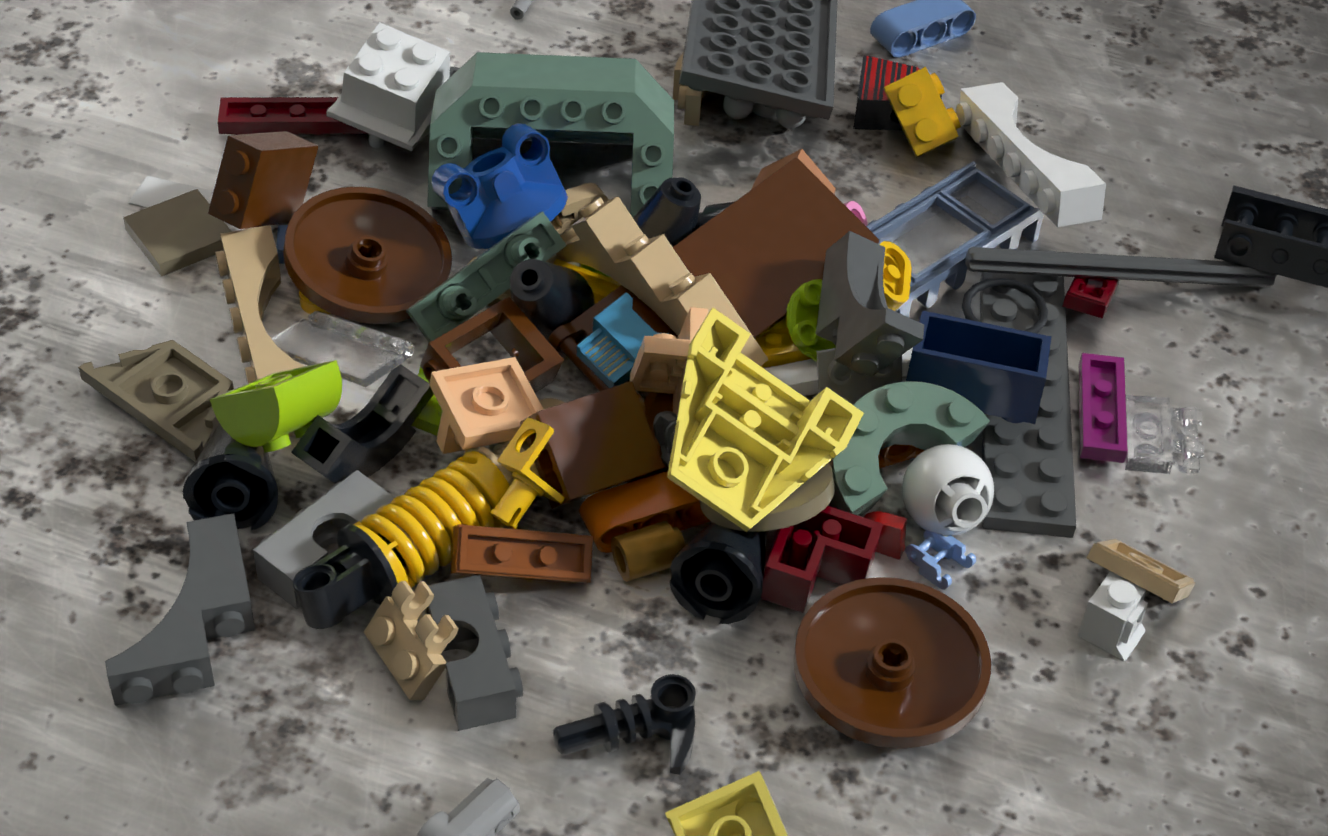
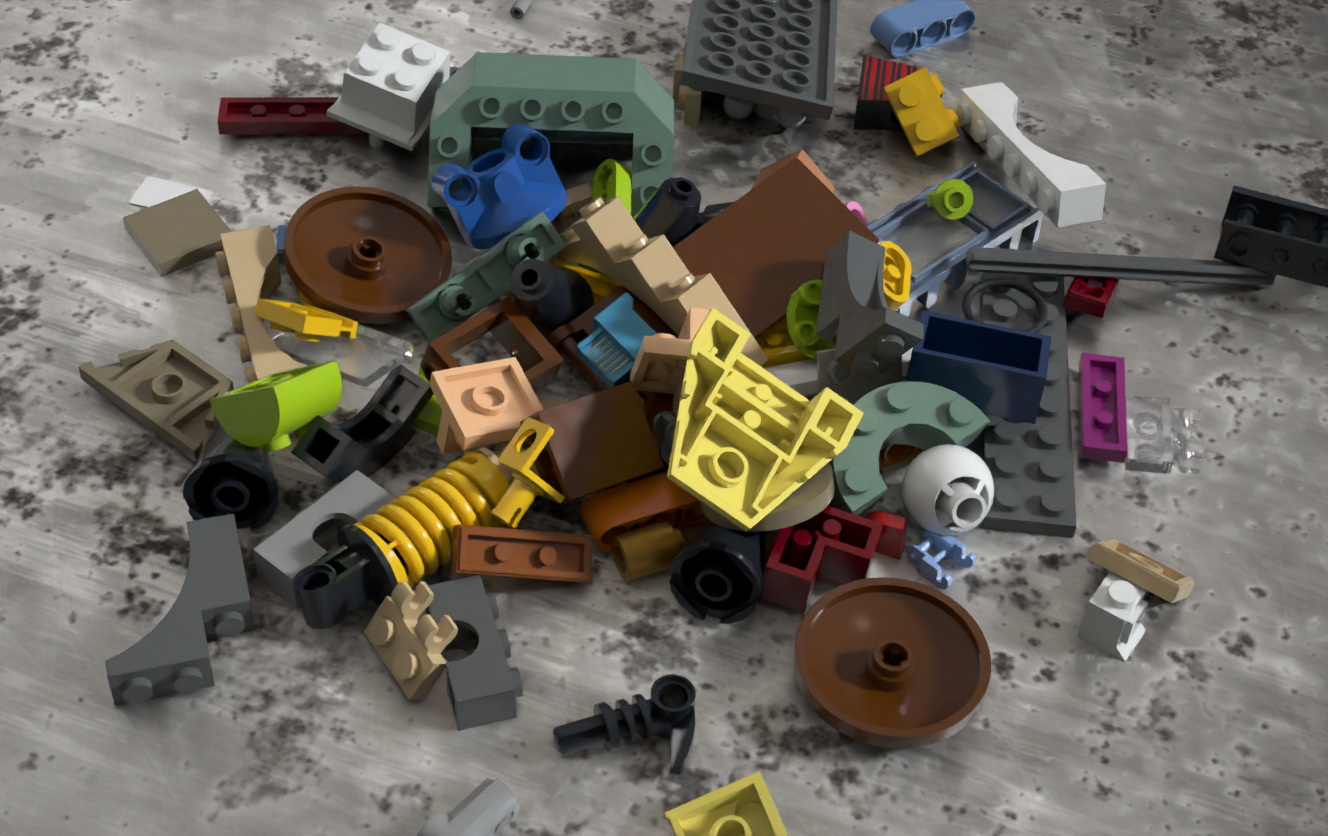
(262, 179): reddish brown brick -> none
(305, 321): none -> yellow plate
(612, 181): none -> lime beam
(951, 199): none -> lime plate

